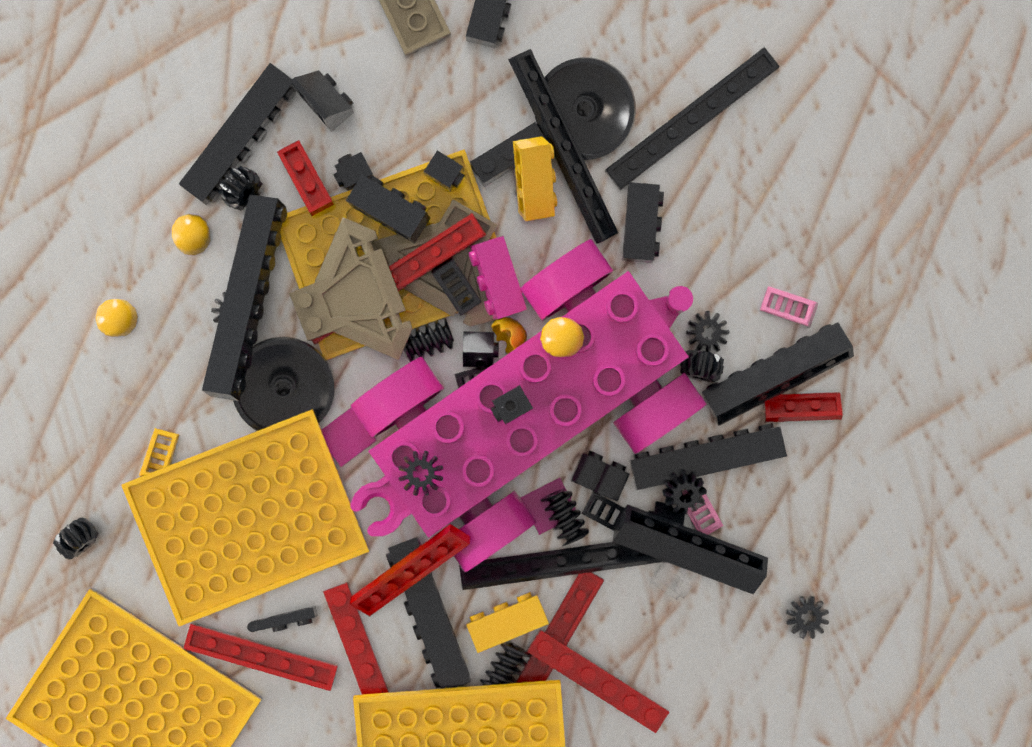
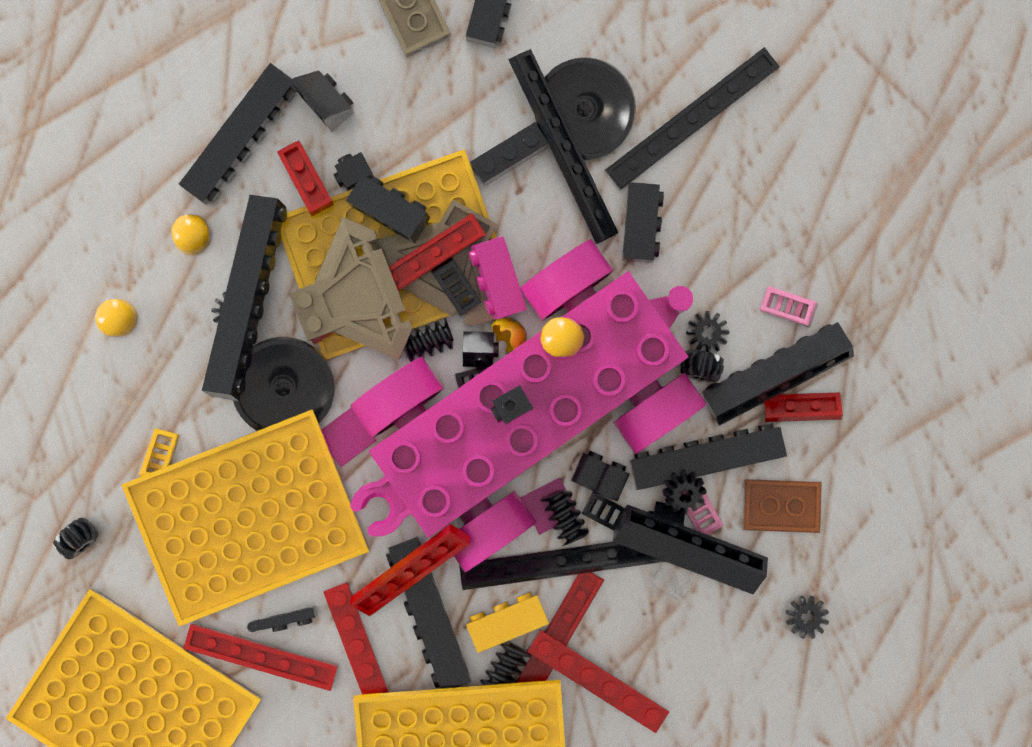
(238, 187): black gear -> none
(417, 481): black gear -> none
(444, 171): black brick -> none
(534, 178): yellow brick -> none
(782, 506): none -> dark orange tile

